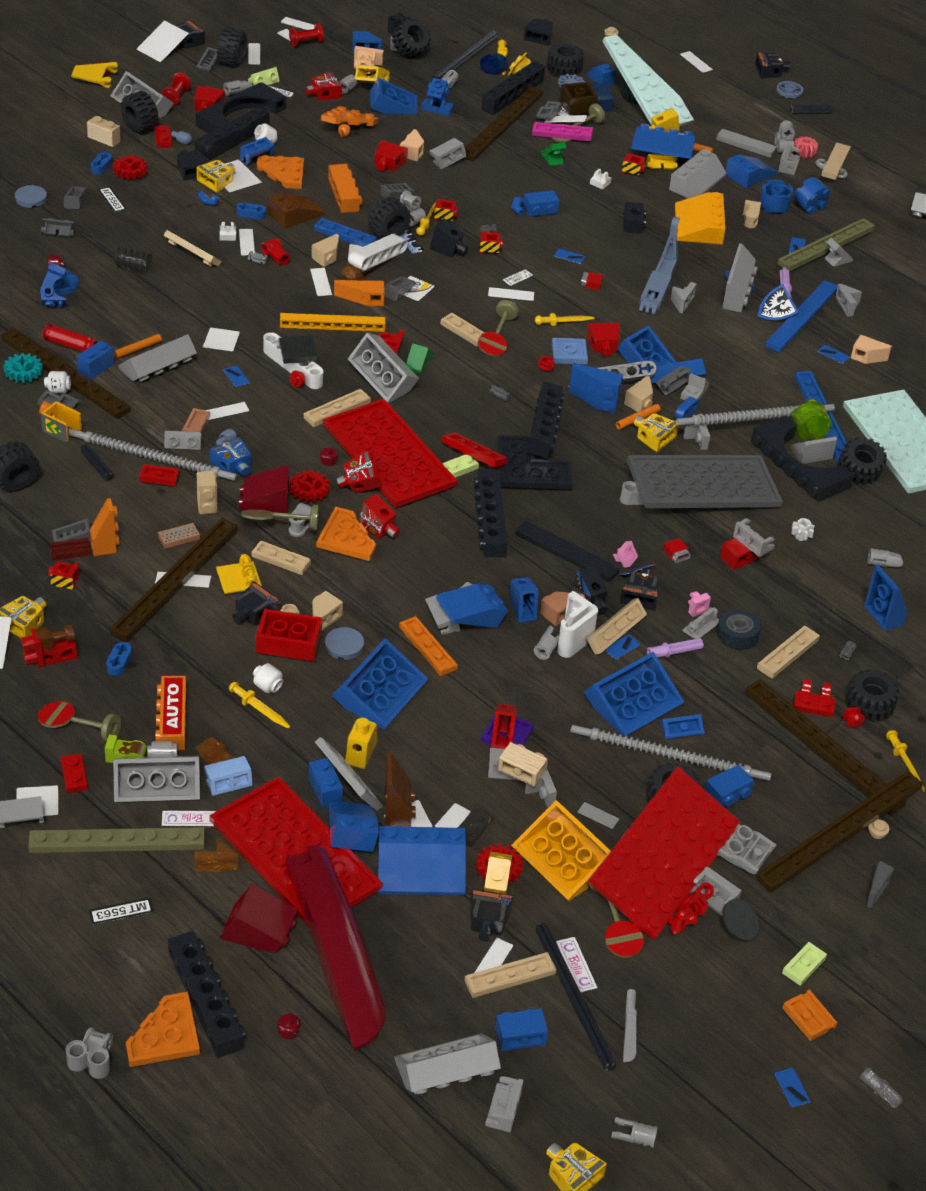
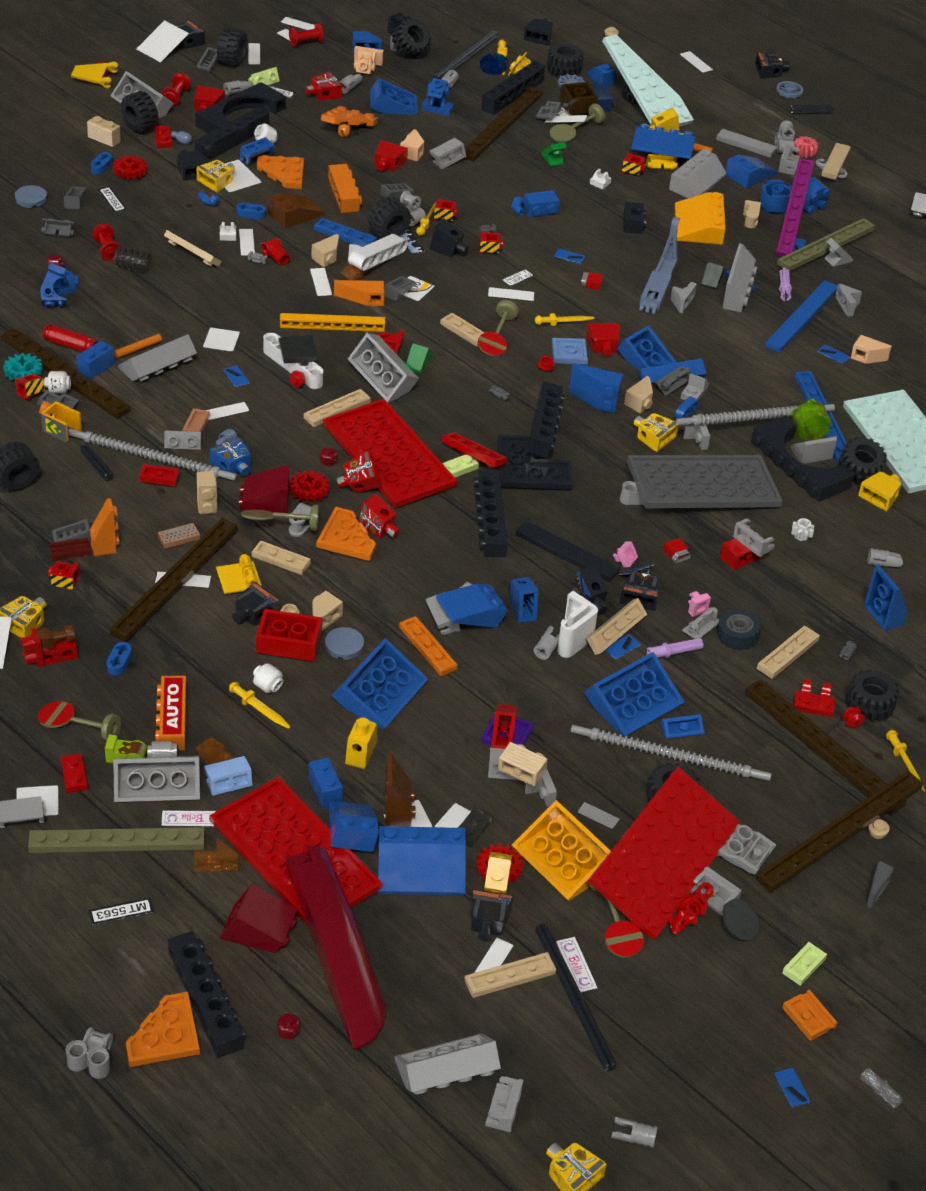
(29, 385): none -> brick
(103, 234): none -> red hose
(349, 774): light grey tile -> none
(376, 72): yellow torso -> none
(521, 1029): blue brick -> none
(554, 606): nougat slope -> none
(562, 131): dark pink tile -> none
(622, 369): light grey beam -> none
(629, 1048): light grey piece -> none
(643, 413): orange piece -> none
(713, 276): none -> pearl dark grey slope
(730, 786): blue brick -> none
(777, 305): shield -> none
(795, 207): none -> magenta tile
(881, 490): none -> yellow torso

